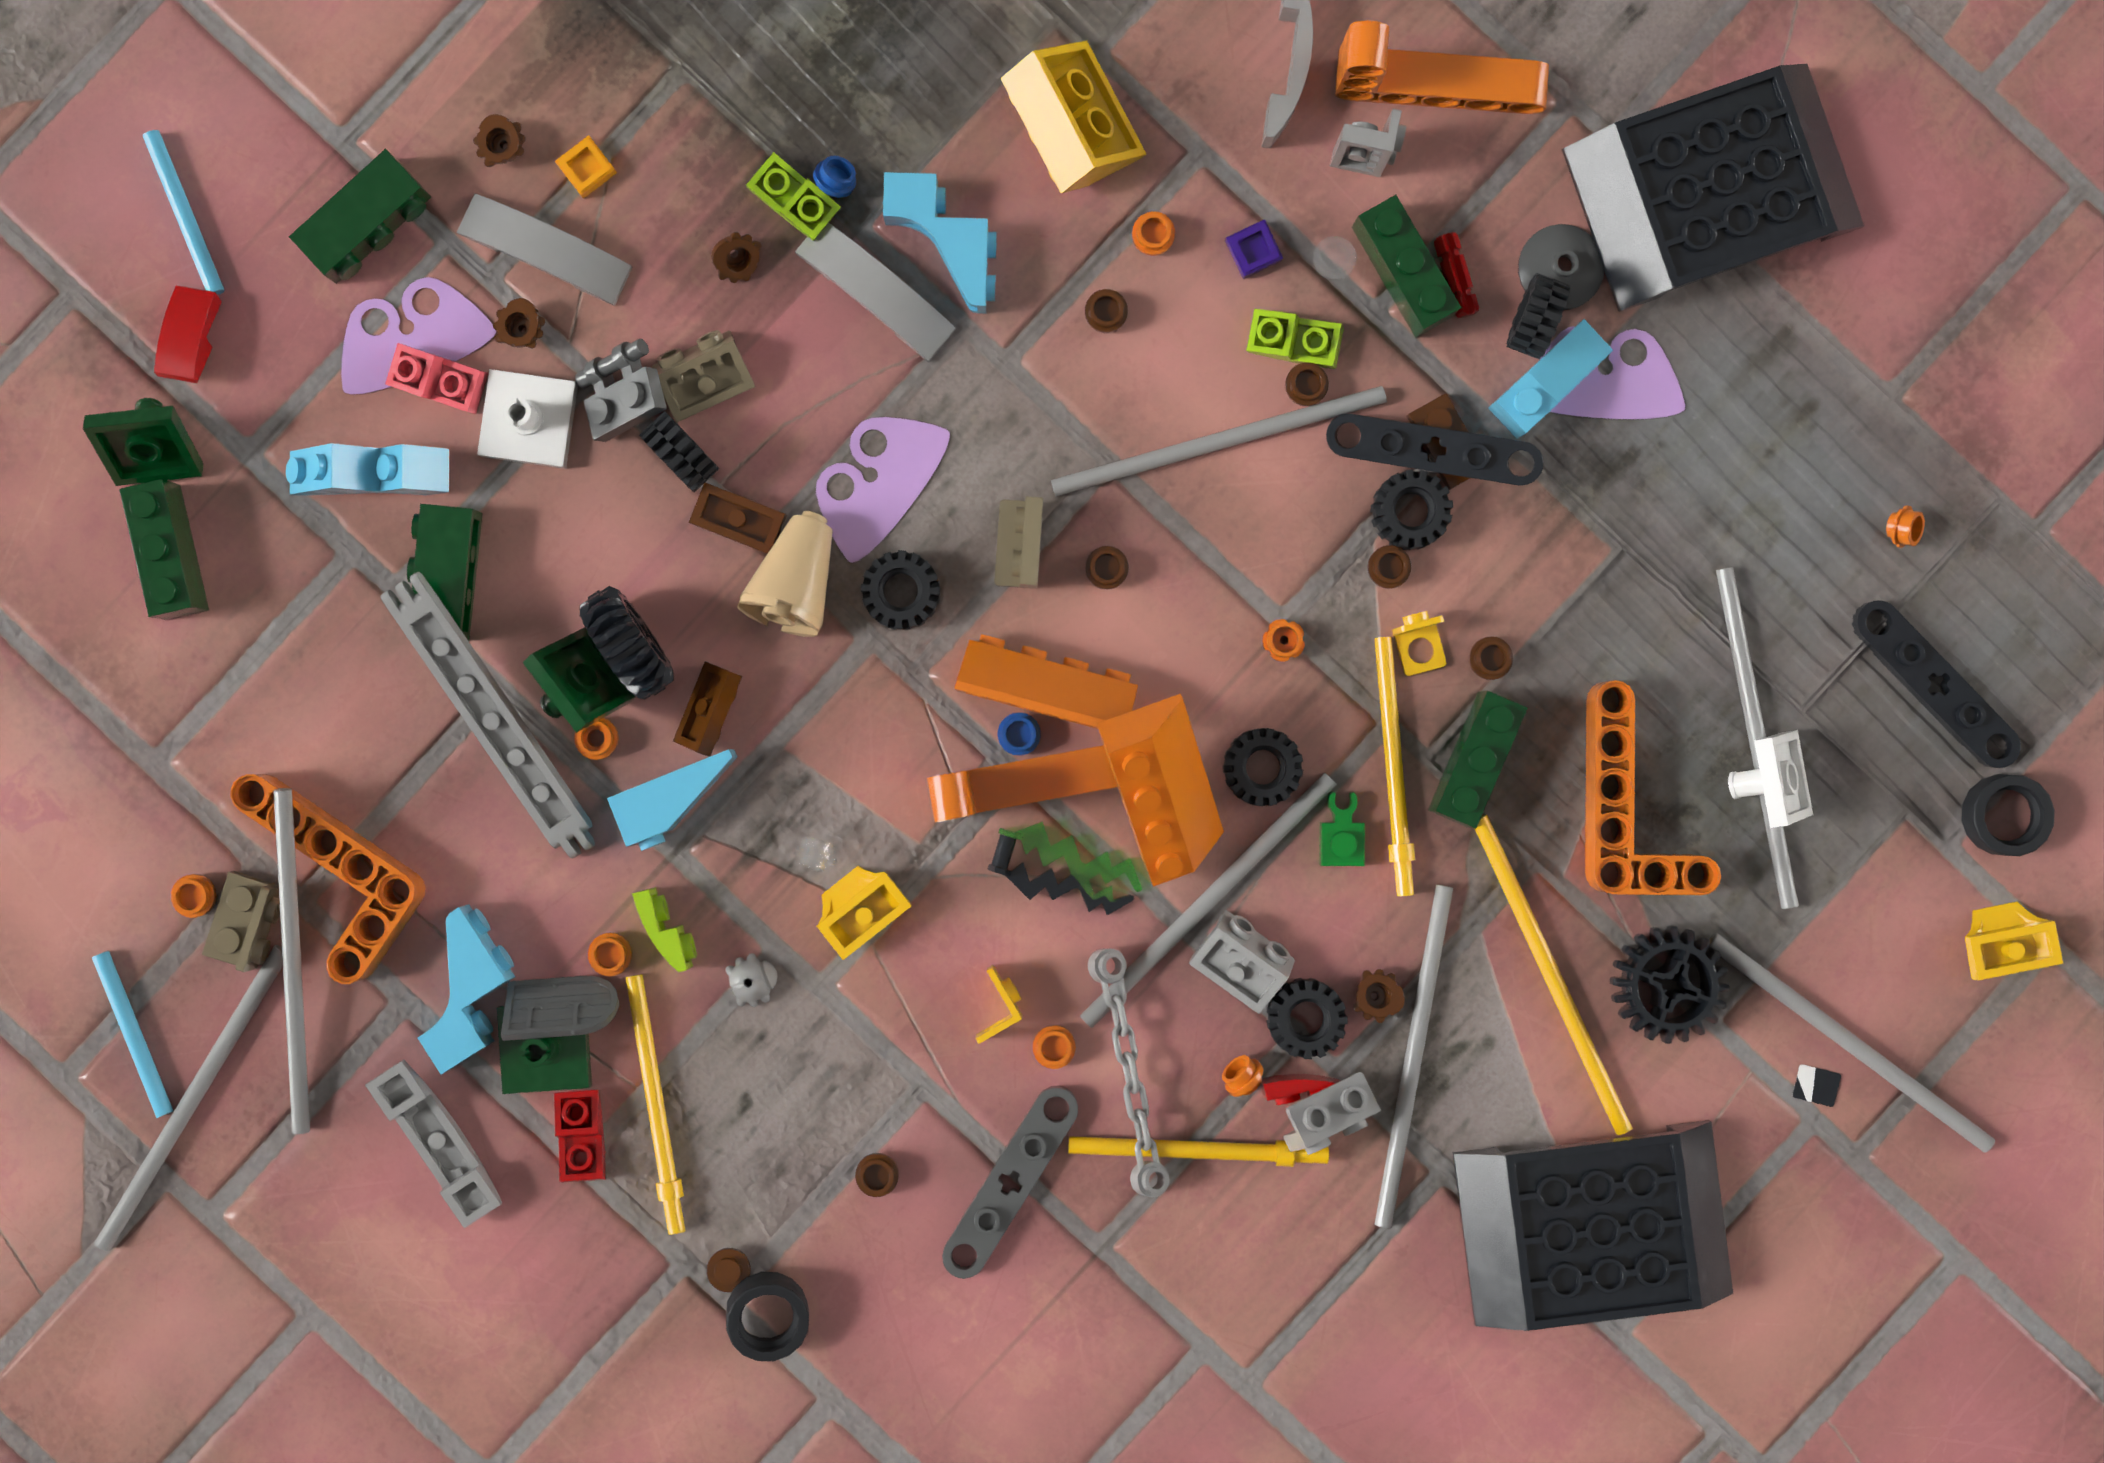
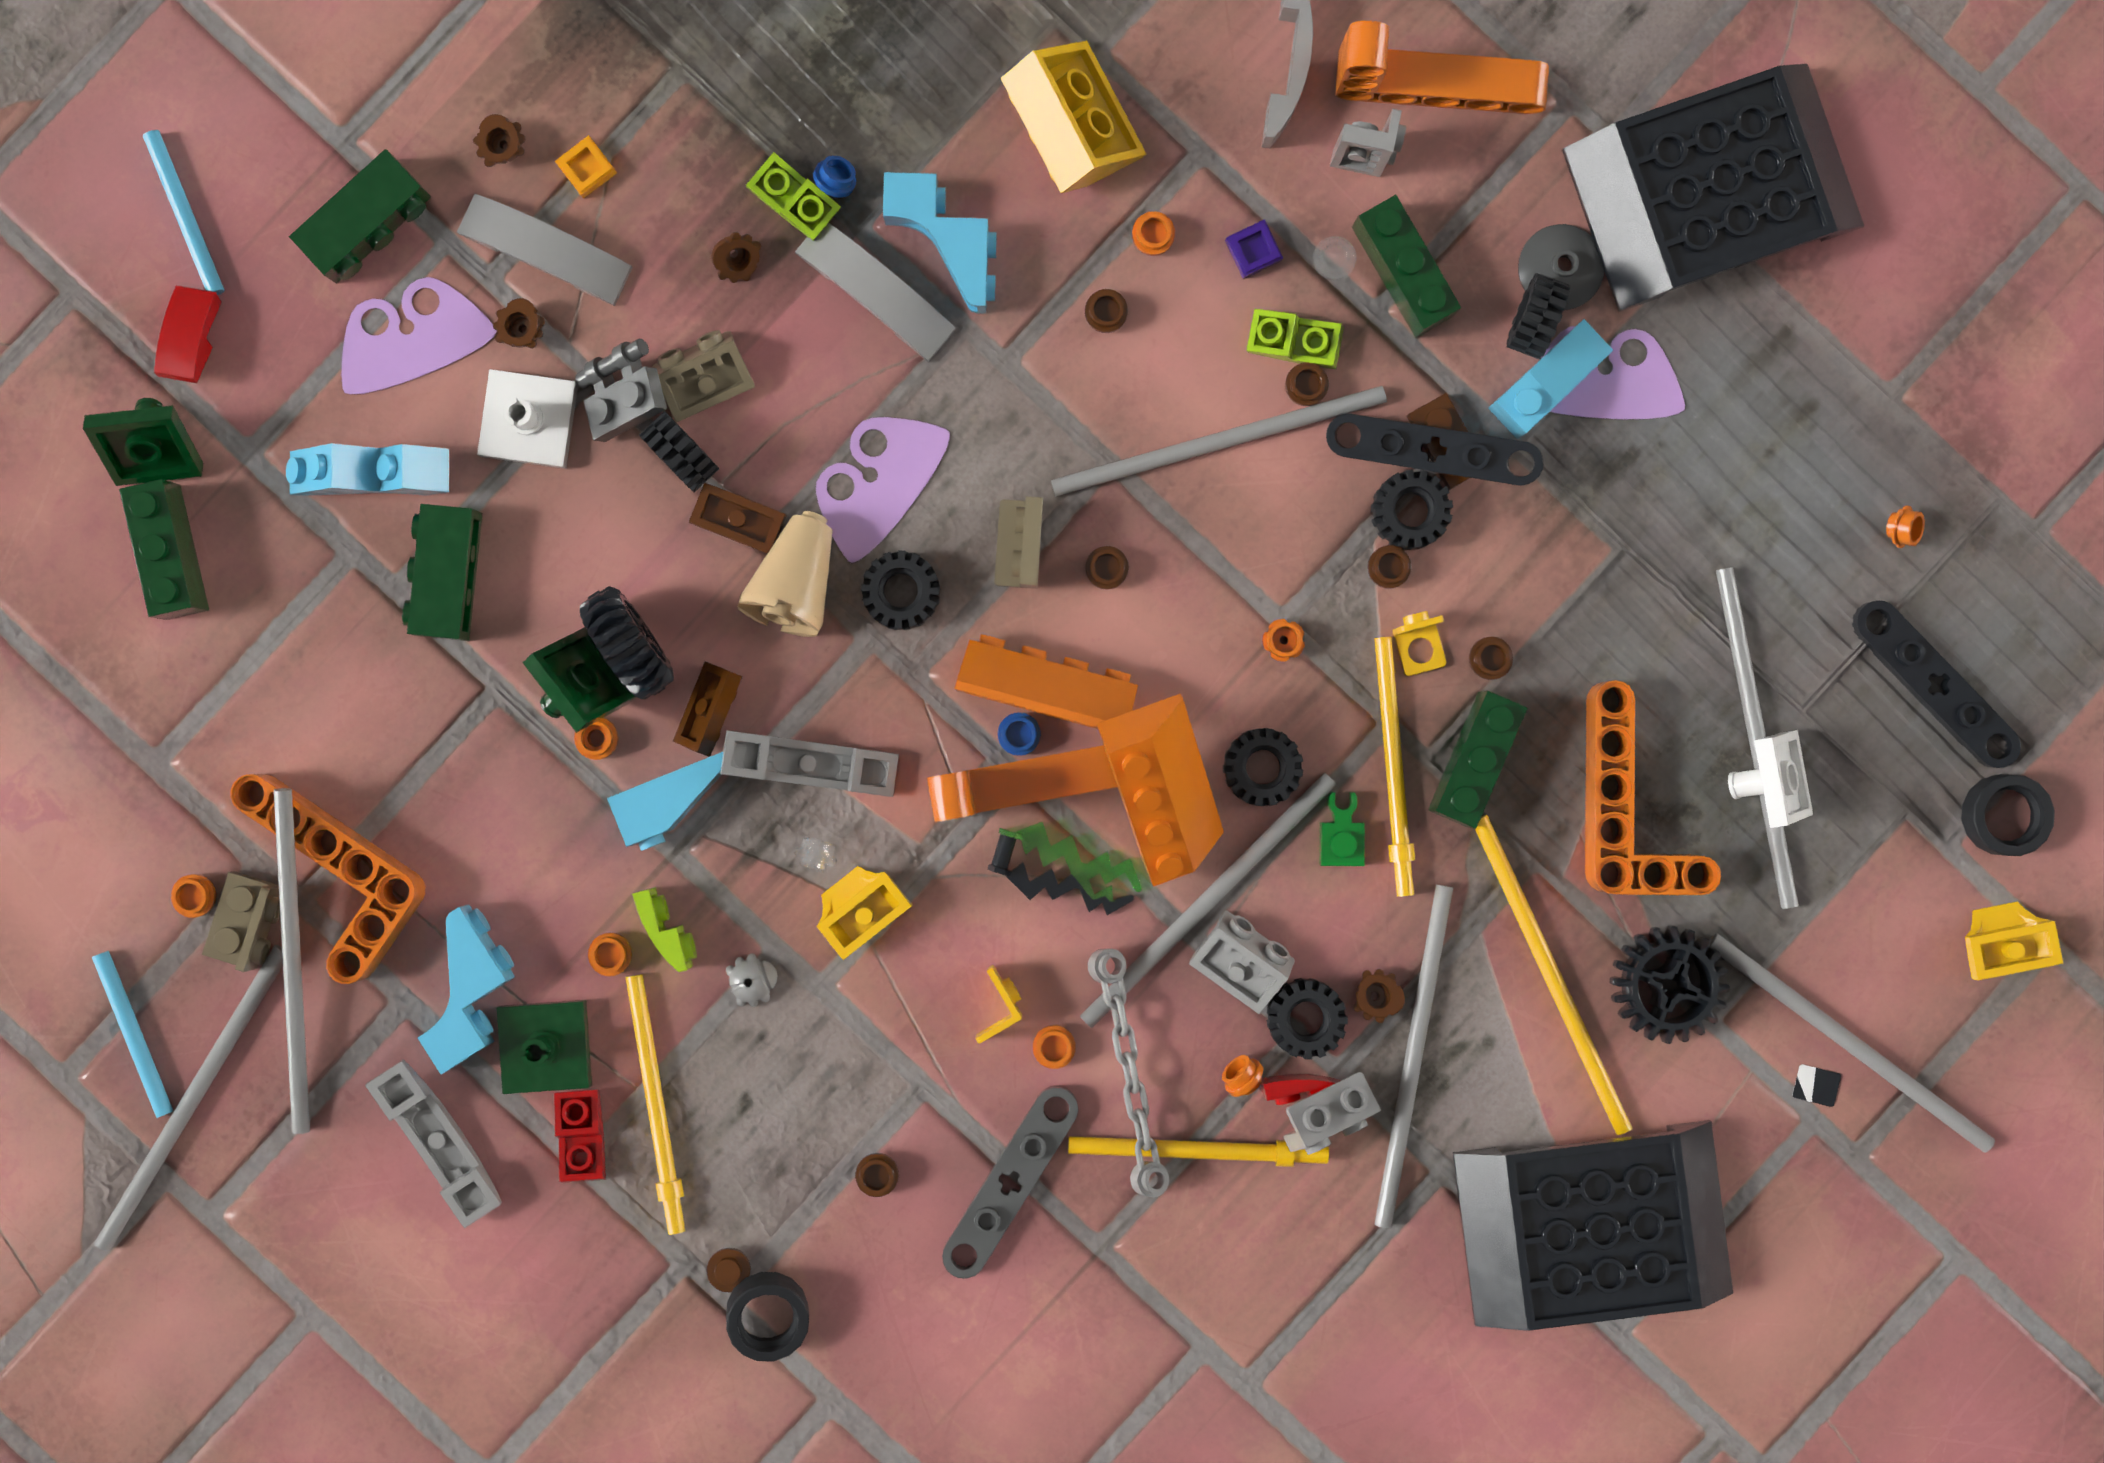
(436, 378): coral slope -> none
(489, 715): light grey hinge -> none
(558, 1007): dark grey window -> none
(809, 763): none -> light grey slope
(1456, 273): red axle -> none

